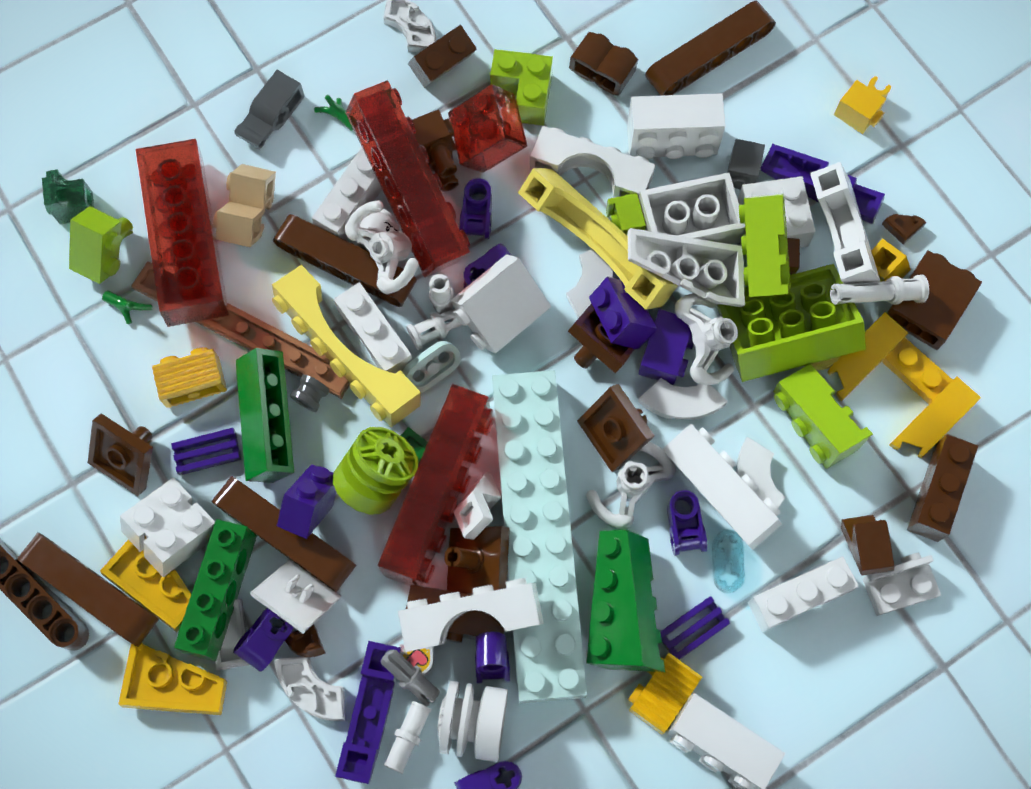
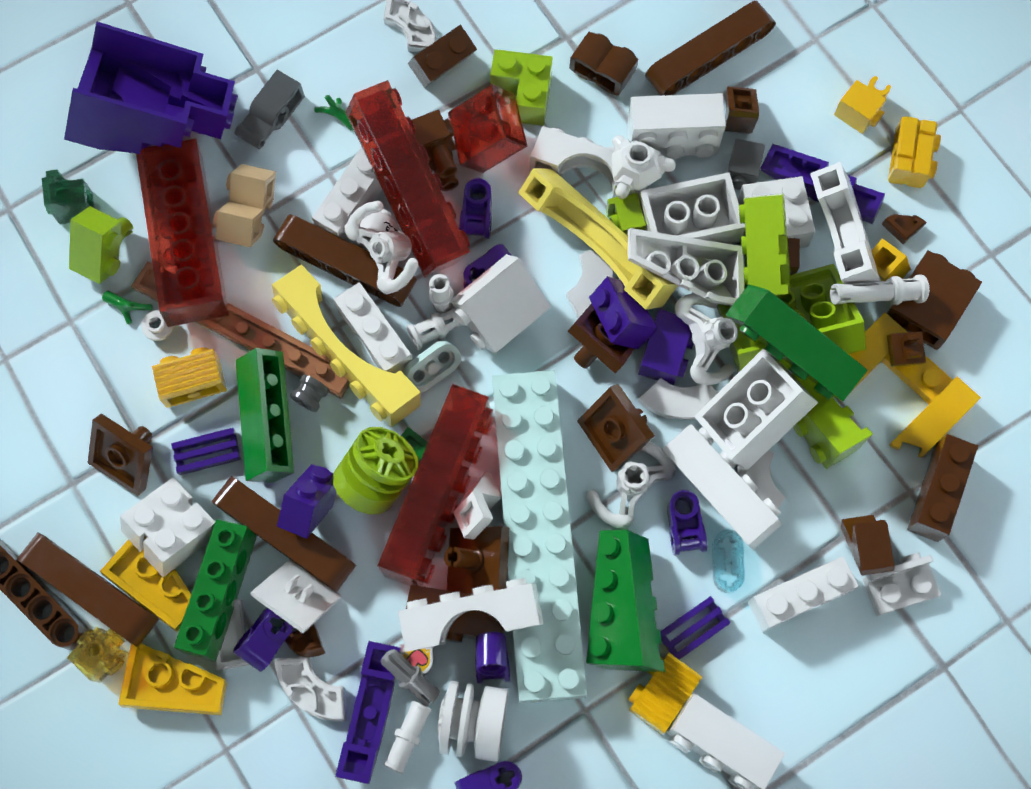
(99, 654): none -> clear yellow brick
(145, 94): none -> dark purple panel
(155, 334): none -> white plate
(636, 165): none -> white rock
(741, 110): none -> reddish brown slope
(755, 409): none -> white brick
(797, 342): none -> green wedge
(906, 349): none -> reddish brown tile
(913, 152): none -> yellow brick

